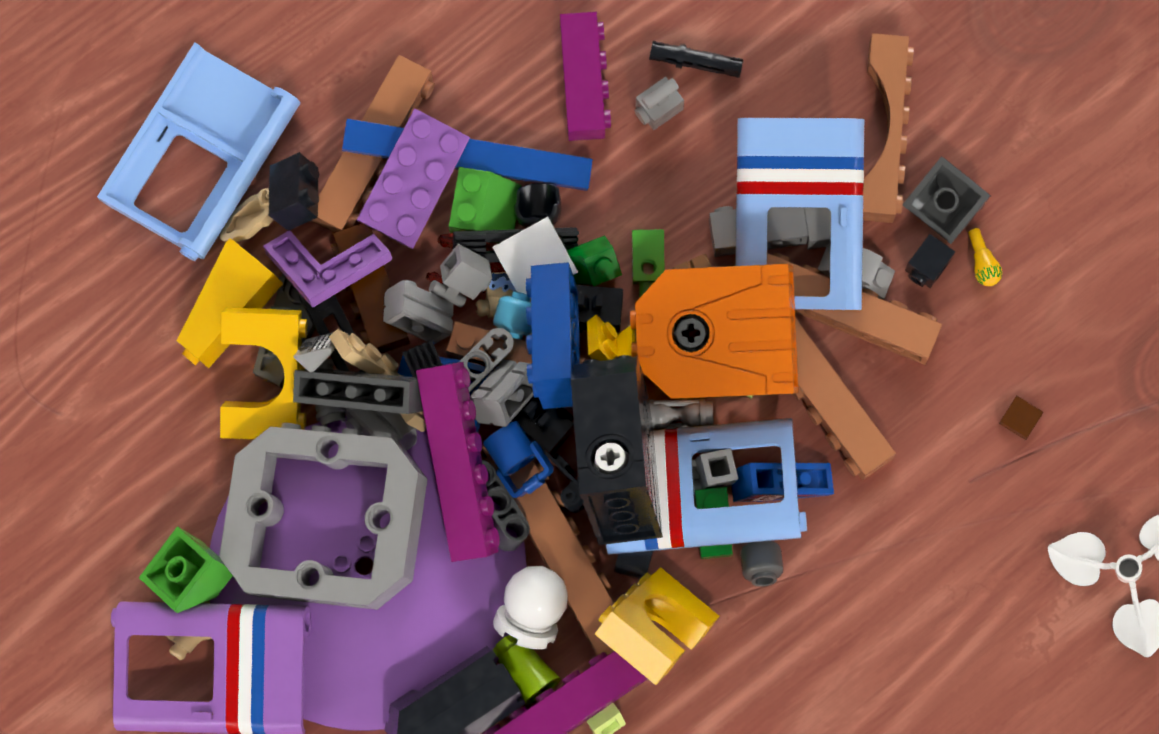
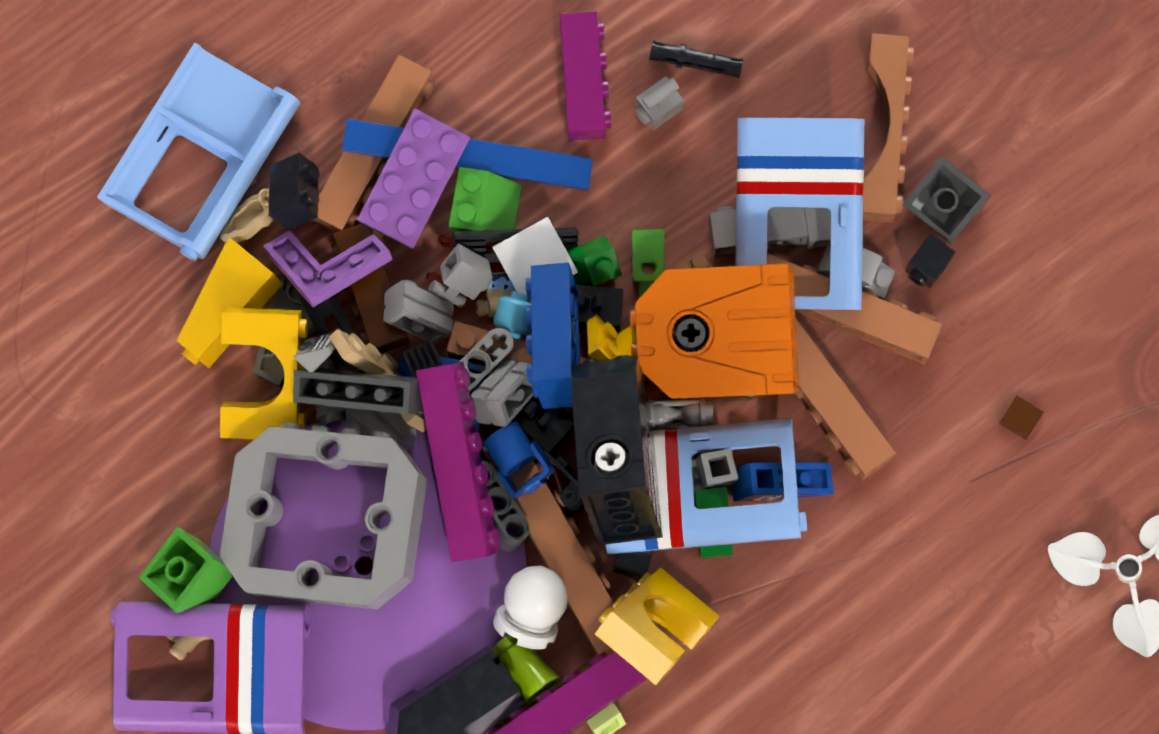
(537, 202): black hair -> none
(761, 562): dark grey head -> none
(986, 267): yellow piece -> none

